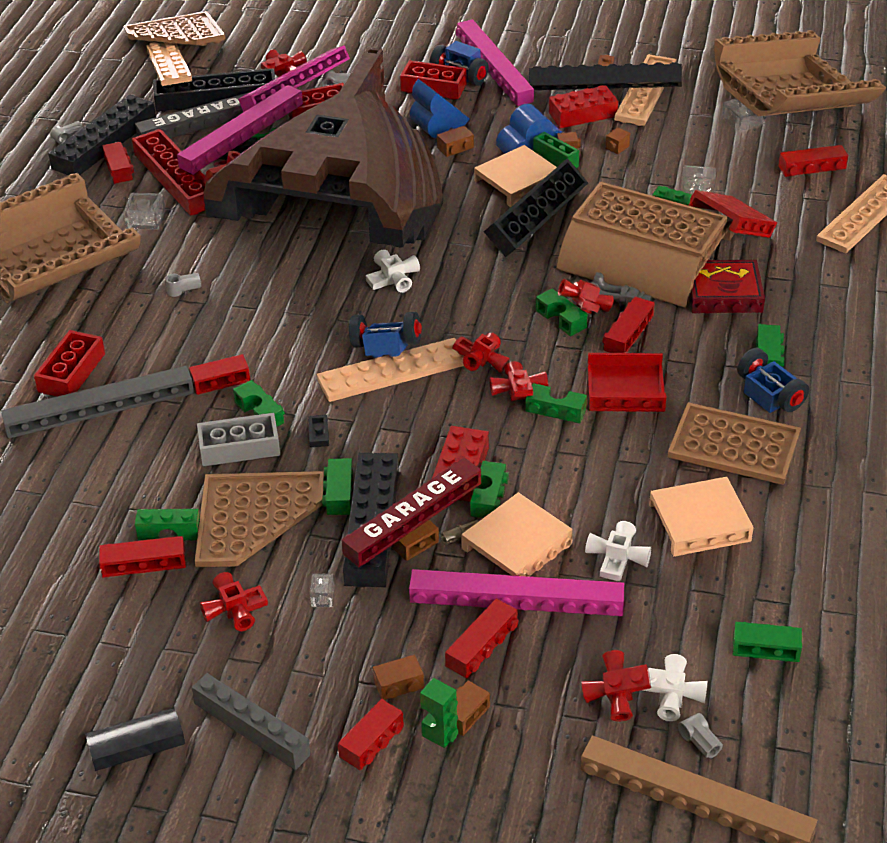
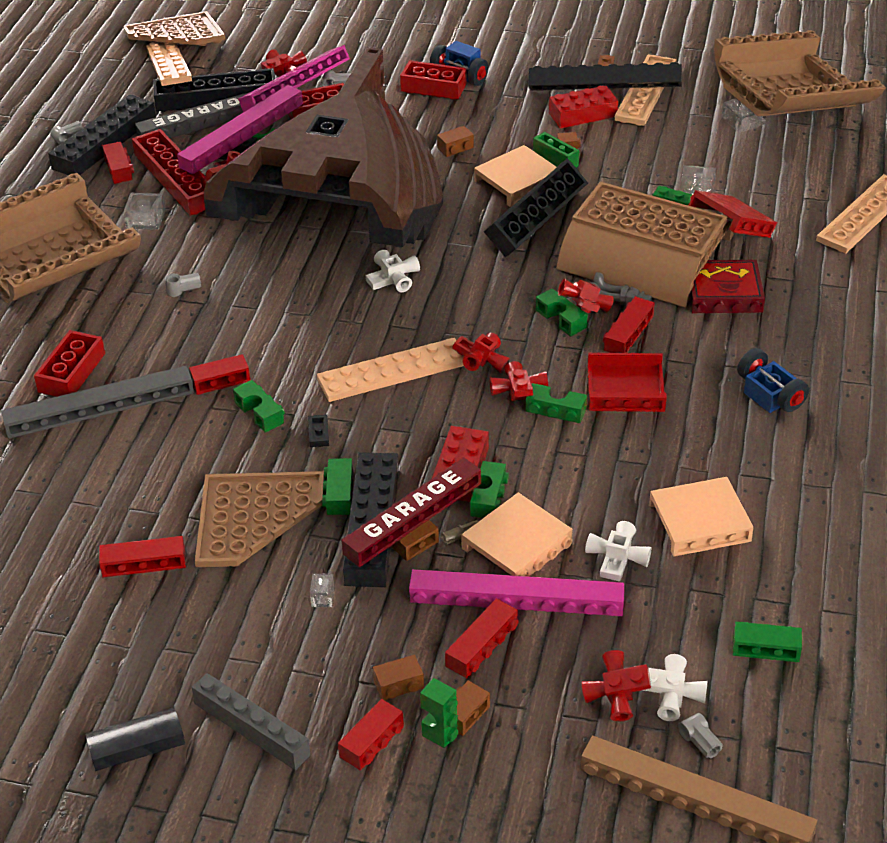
(182, 521): green arch -> none
(234, 602): red brick -> none
(238, 439): light grey brick -> none
(385, 337): brick -> none
(433, 112): blue brick -> none
(499, 66): dark pink brick -> none
(524, 125): blue brick -> none
(617, 140): dark orange brick -> none
(735, 443): medium nougat plate -> none
(769, 340): green brick -> none
(813, 160): red brick -> none

